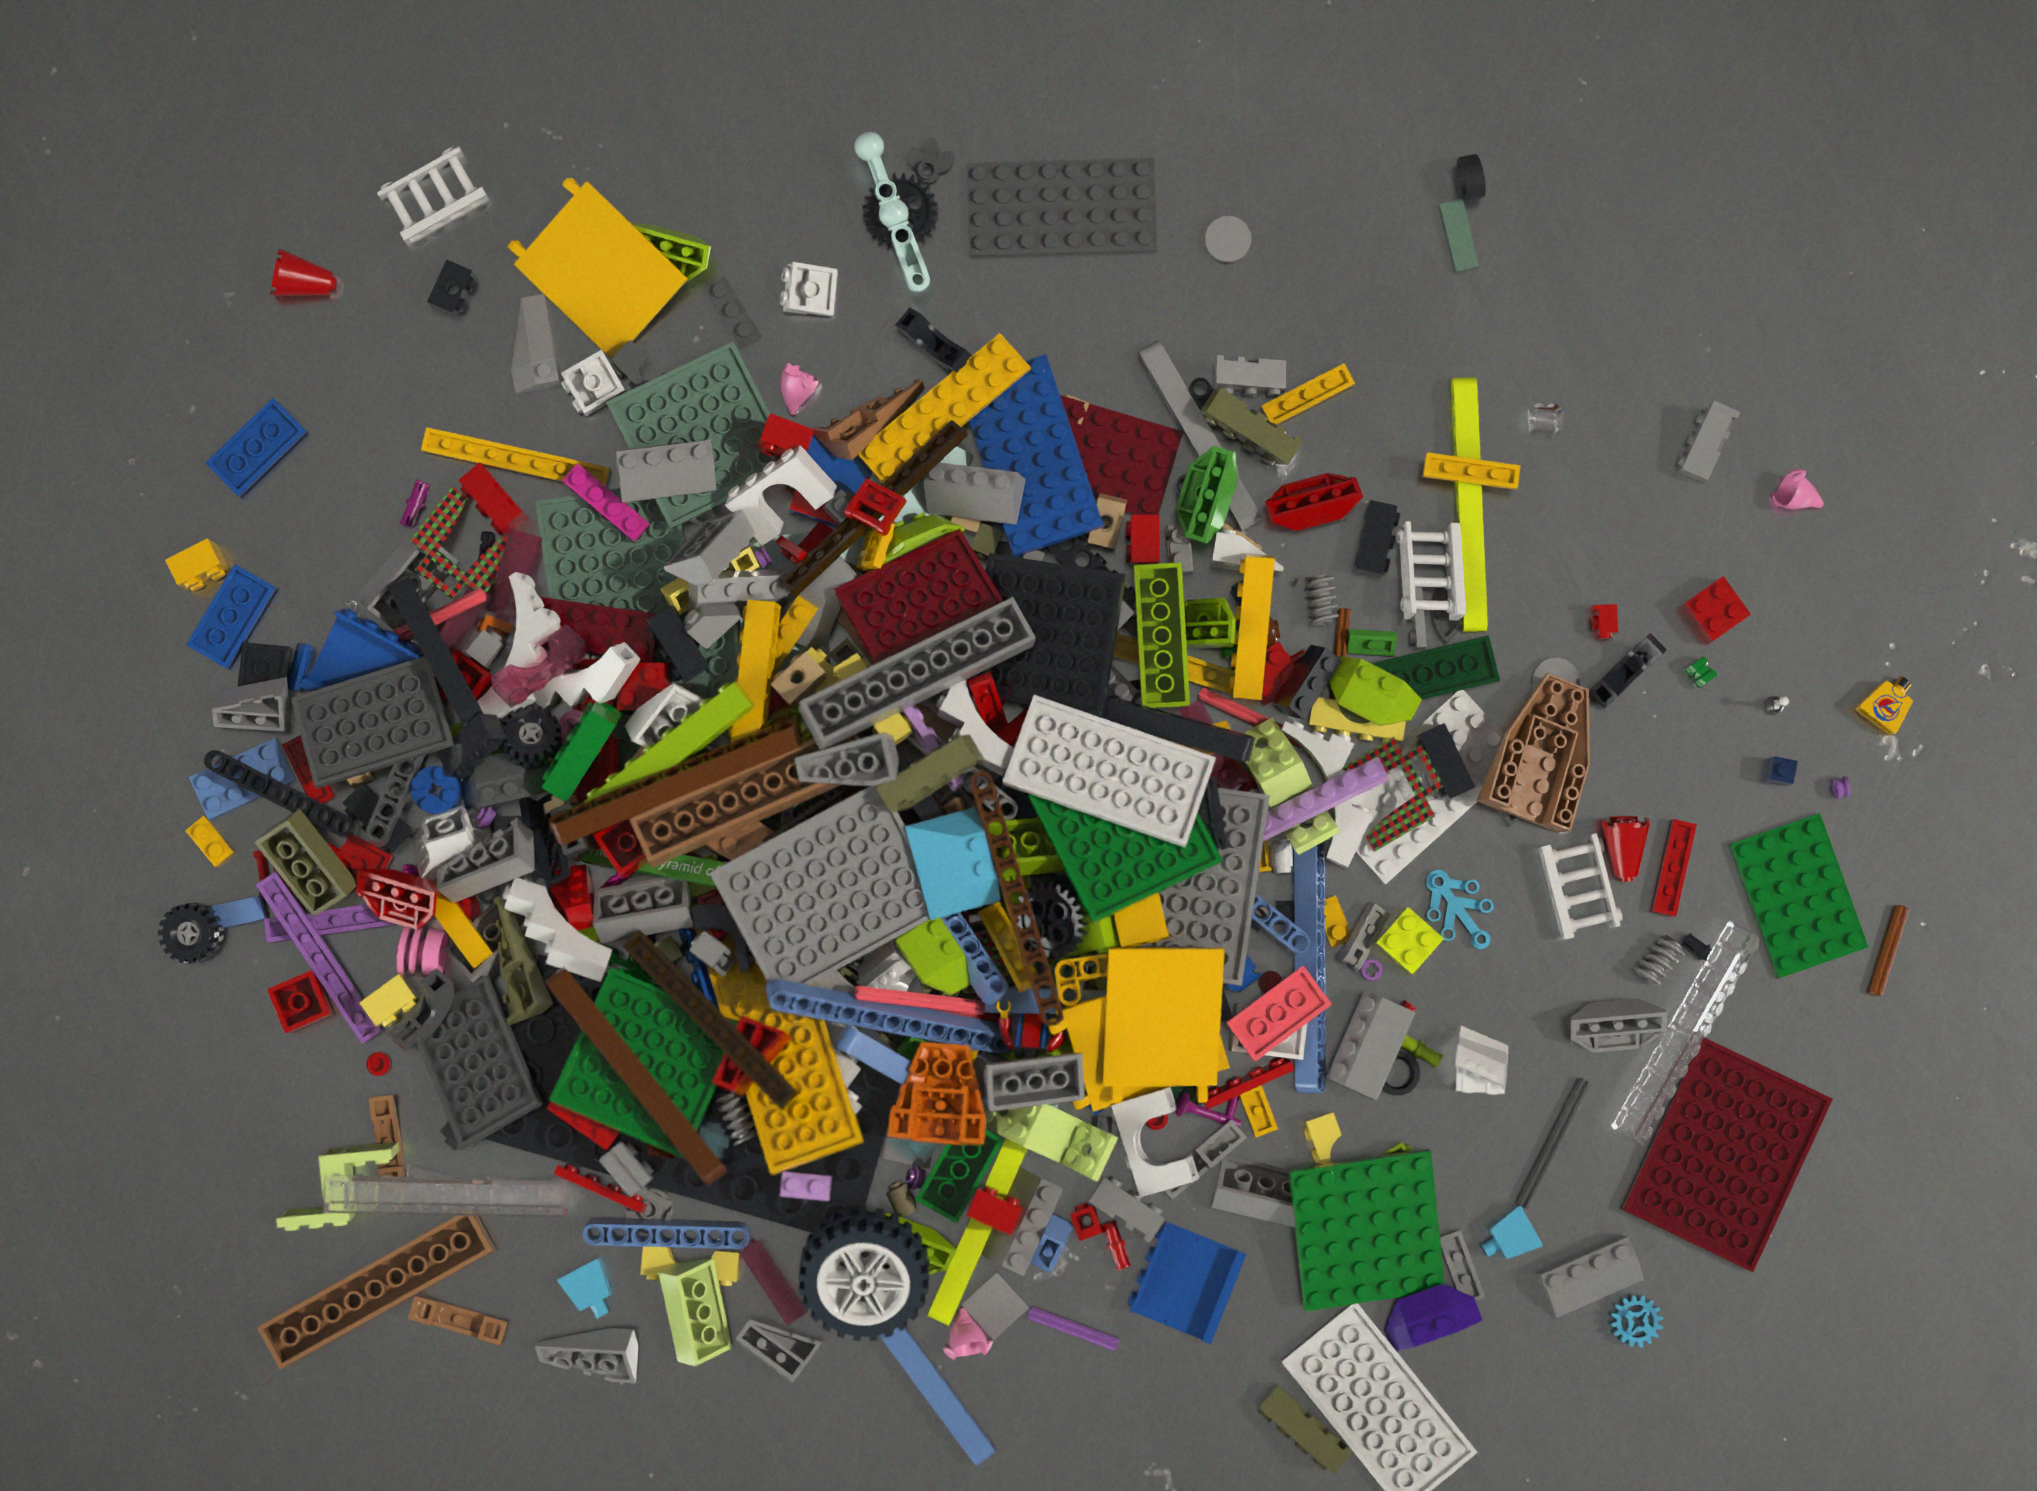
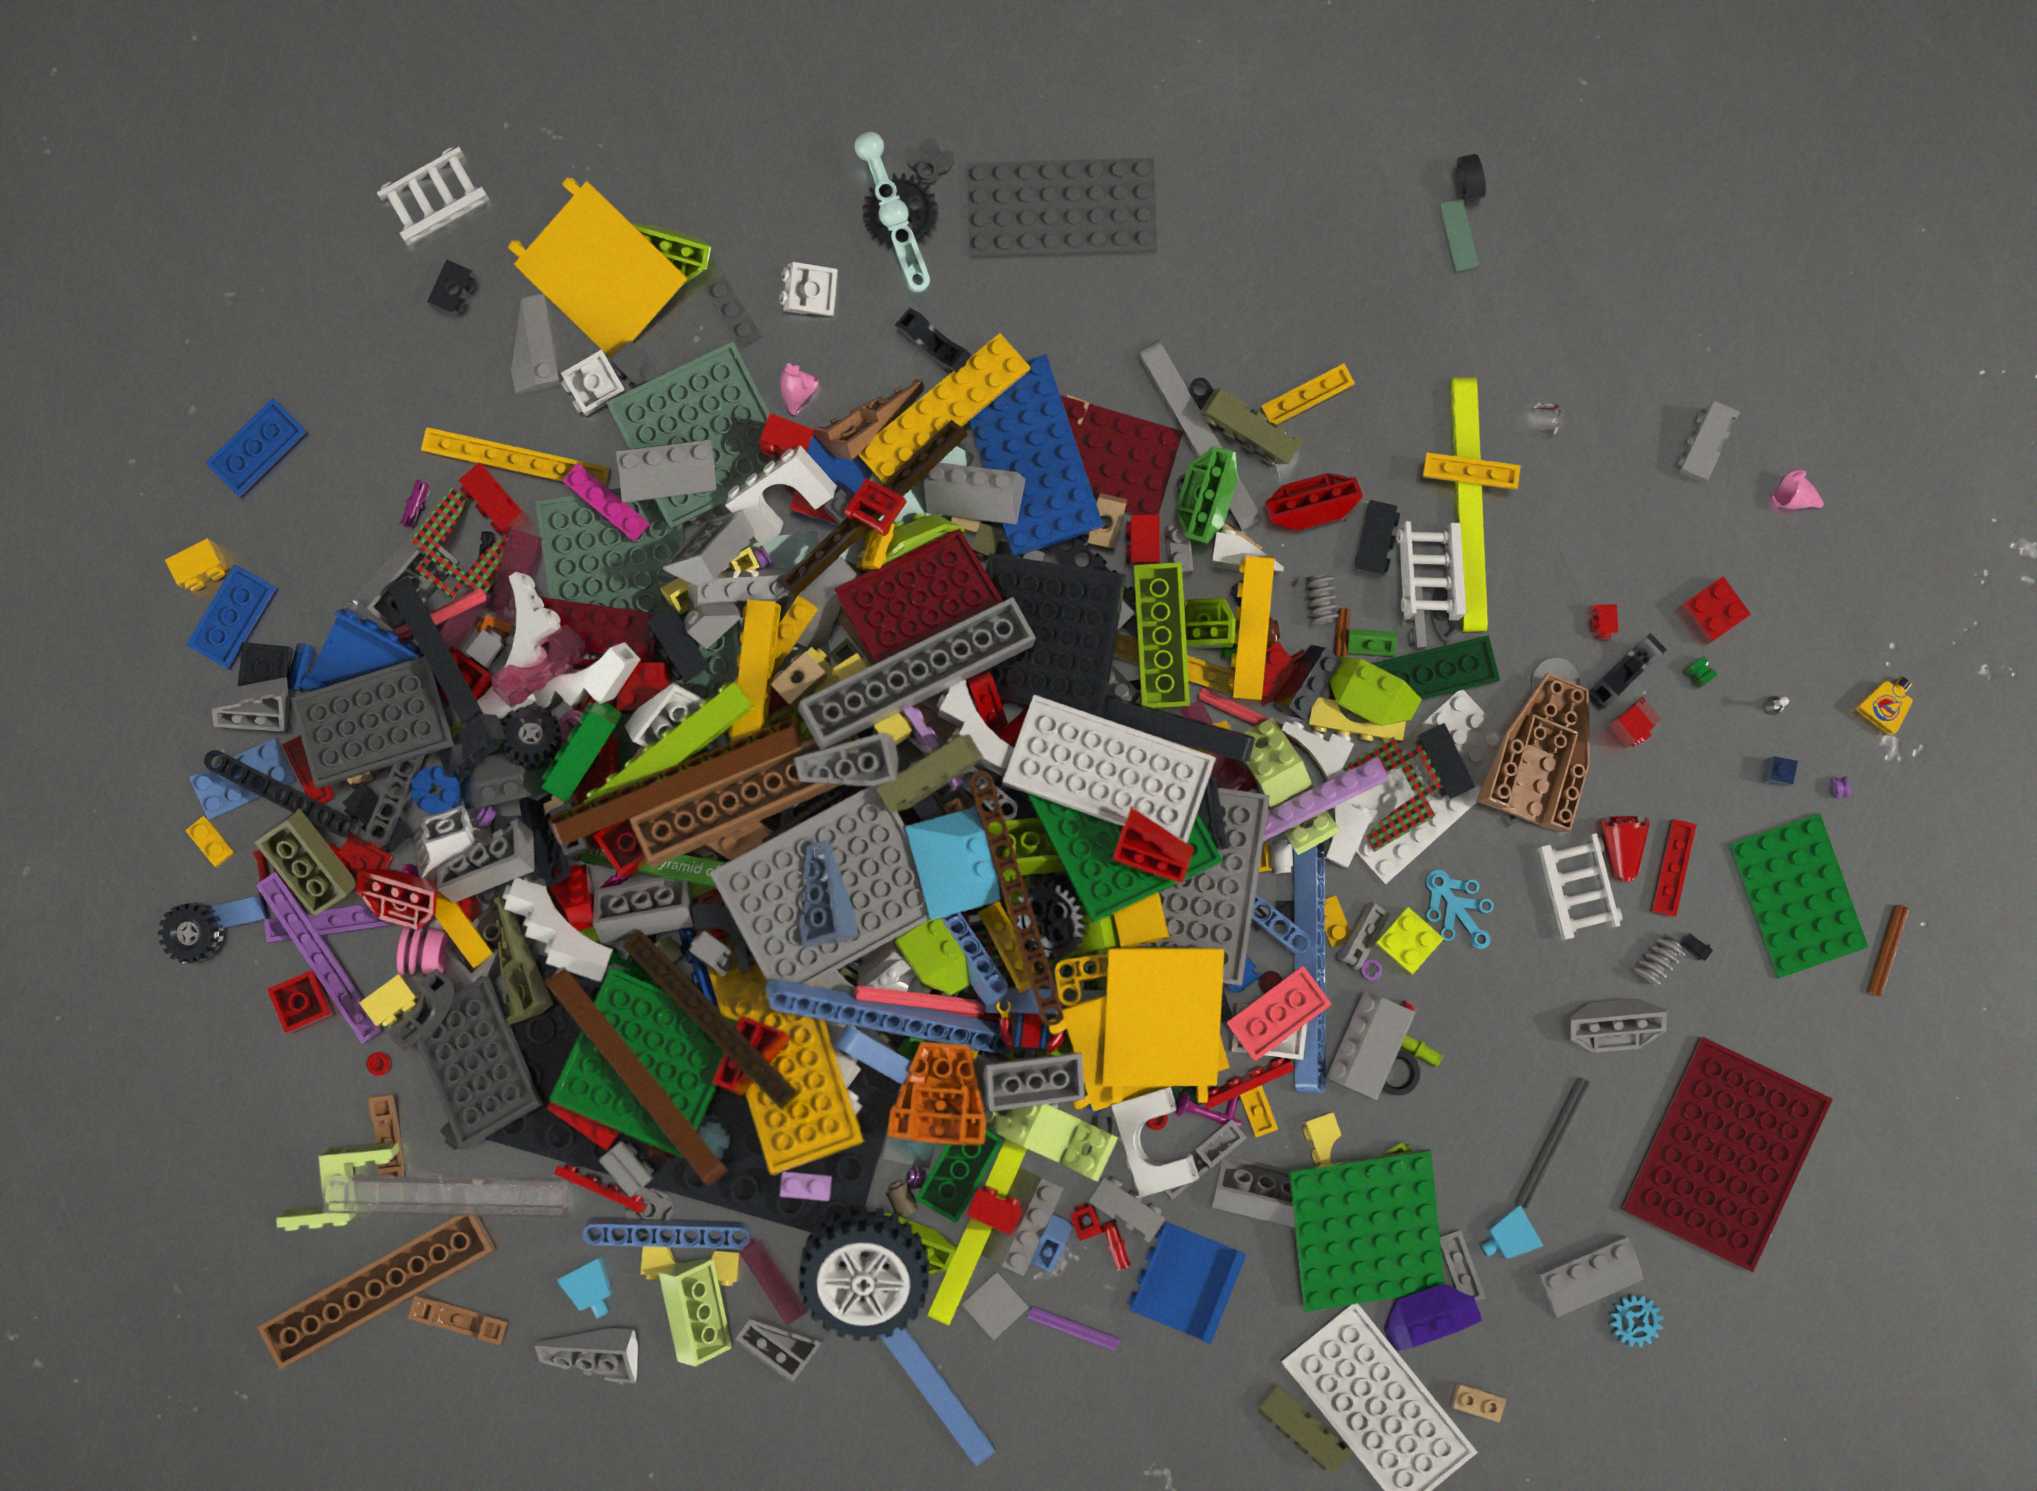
(300, 277): red cone -> none
(738, 1116): light grey piece -> none
(797, 553): red bracket -> none
(827, 906): none -> sand blue wedge
(966, 1337): bright pink hat -> none
(1152, 848): none -> red wedge
(1228, 239): light grey tile -> none
(1250, 376): light grey wedge -> none
(1478, 1402): none -> tan brick
(1480, 1063): white slope -> none
(1635, 723): none -> red wedge
(1686, 1032): clear brick -> none

